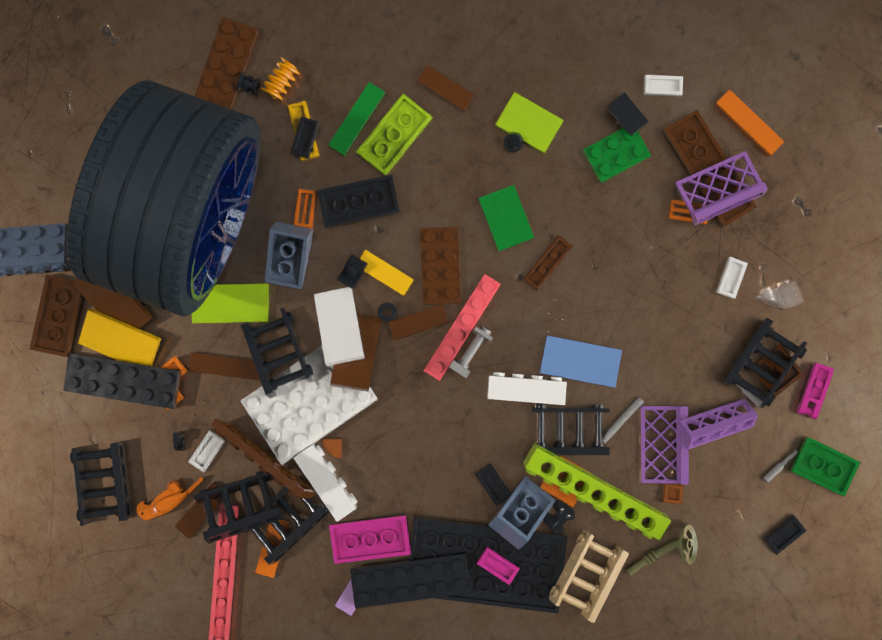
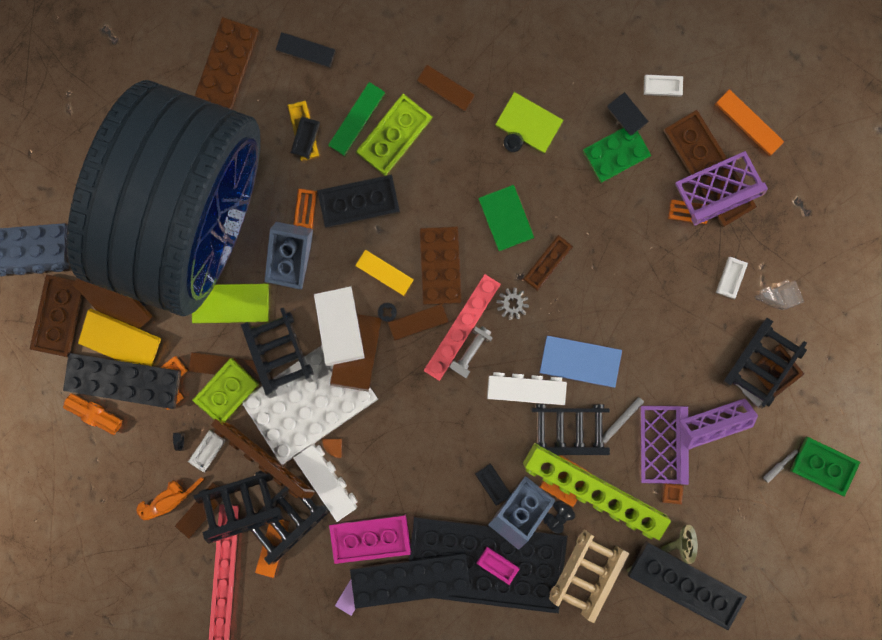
(92, 414): none -> orange piece
(117, 471): black fence -> none
(226, 391): none -> lime tile
(248, 83): black bush -> none
(280, 79): light orange piece -> none
(305, 50): none -> black tile
(352, 271): black bracket -> none
(519, 303): none -> light grey gear
(687, 585): none -> black plate
(784, 534): black tile -> none
(815, 390): dark pink plate -> none

